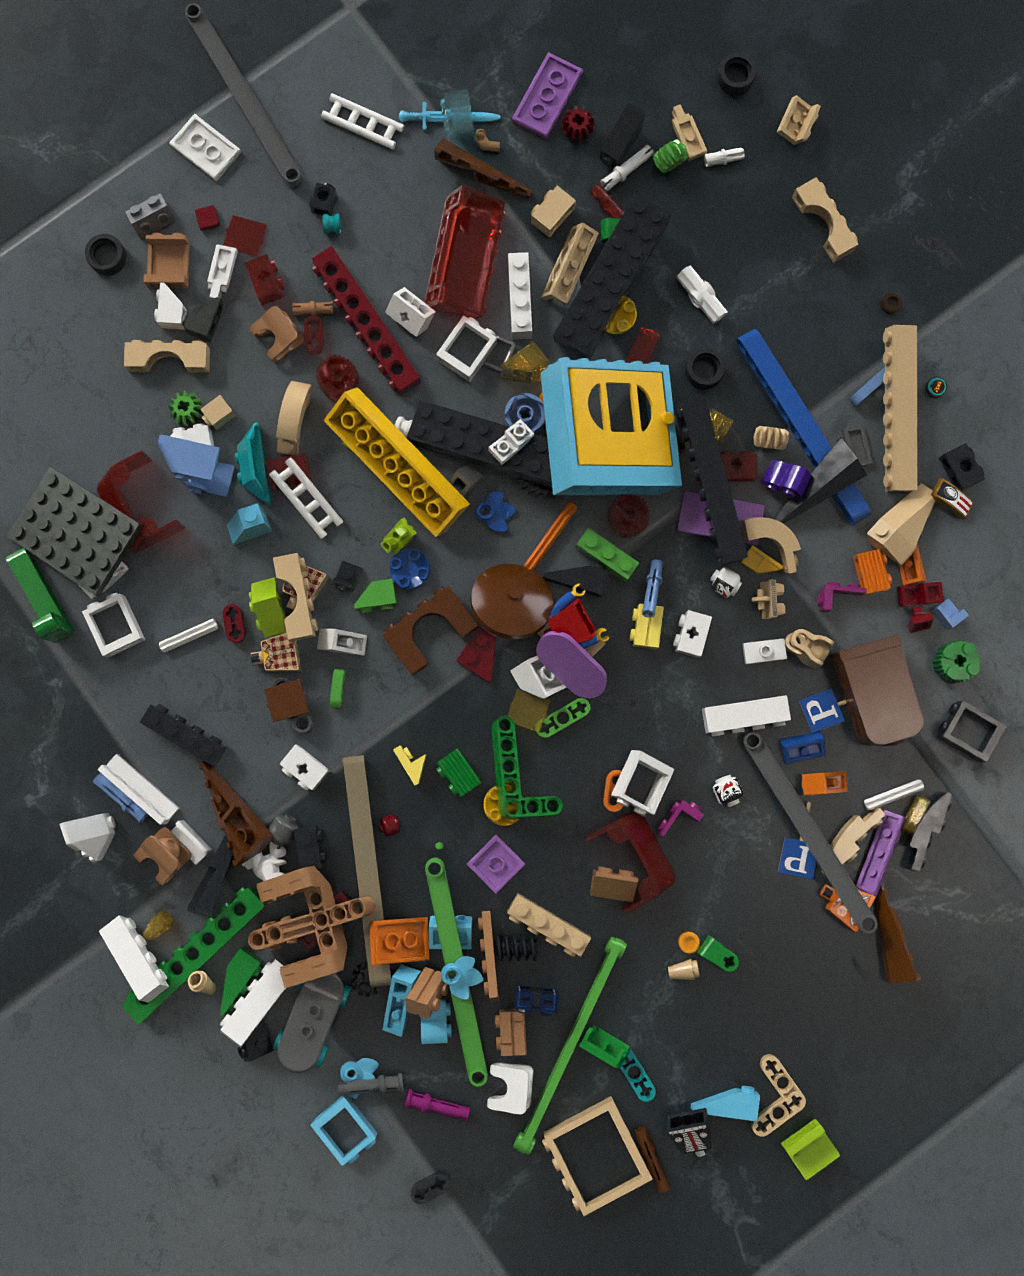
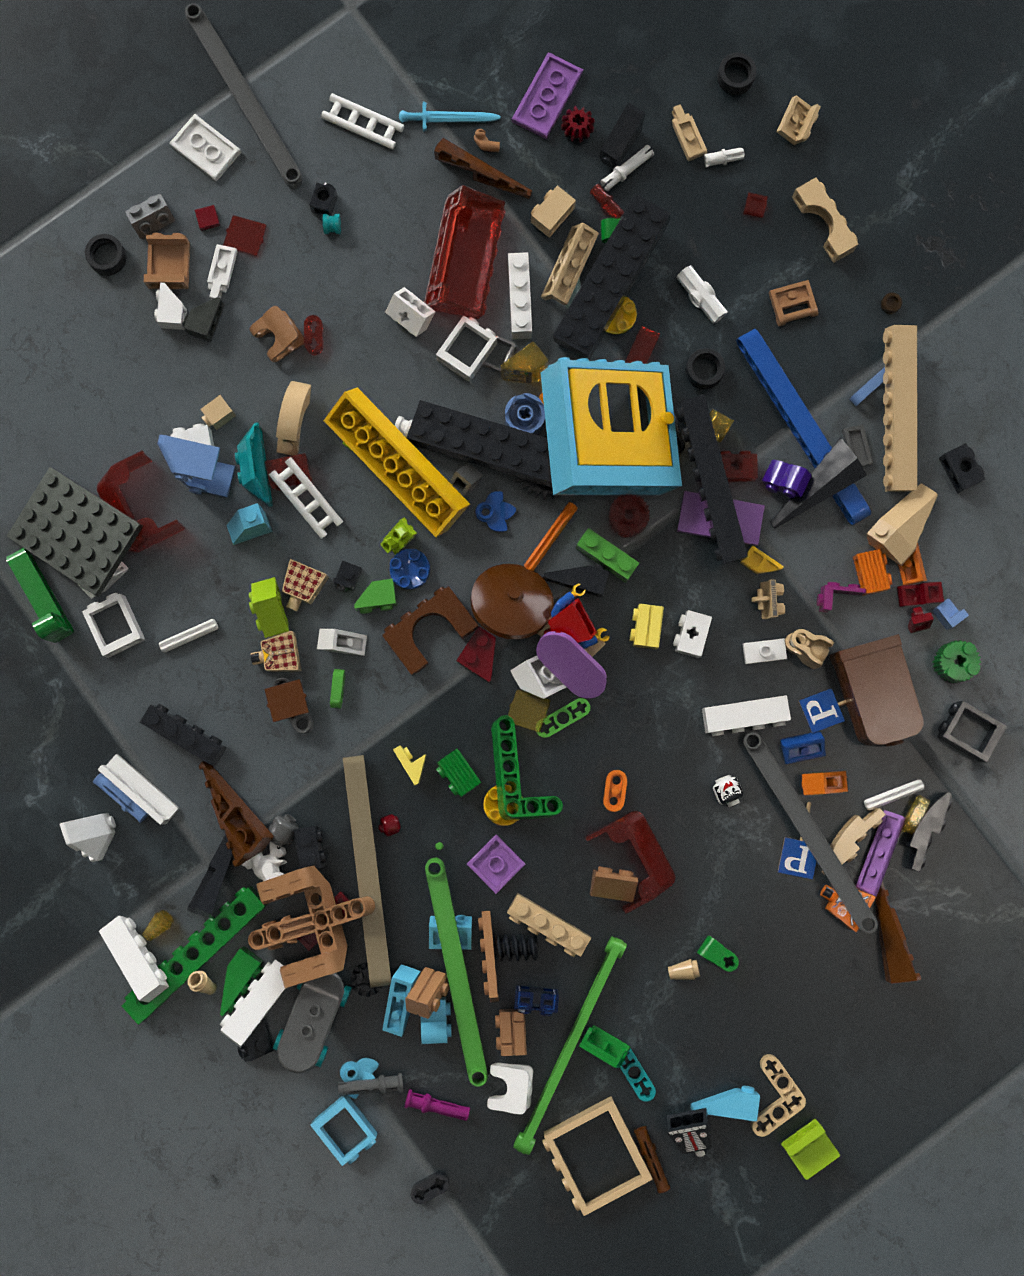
(142, 356): tan arch -> none
(166, 852): medium nougat piece -> none
(192, 404): bright green gear -> none
(196, 845): white panel -> none
(229, 624): dark red beam -> none
(258, 270): clear red brick -> none
(299, 623): tan arch -> none
(313, 308): medium nougat pin -> none
(316, 770): white brick -> none
(328, 261): dark red brick -> none
(330, 369): clear red brick -> none
(399, 940): orange tile -> none
(458, 114): clear light blue brick -> none
(464, 976): medium azure plate -> none
(514, 439): white slope -> none
(655, 571): medium blue pin -> none
(657, 790): white window -> none
(670, 156): bright green gear -> none
(688, 942): light orange tile -> none
(690, 809): magenta bracket -> none
(725, 582): white head -> none
(755, 205): none -> clear red tile
(771, 438): tan gear -> none
(779, 533): tan arch -> none
(793, 296): none -> medium nougat plate
(936, 387): dark brown tile -> none
(950, 496): slope -> none

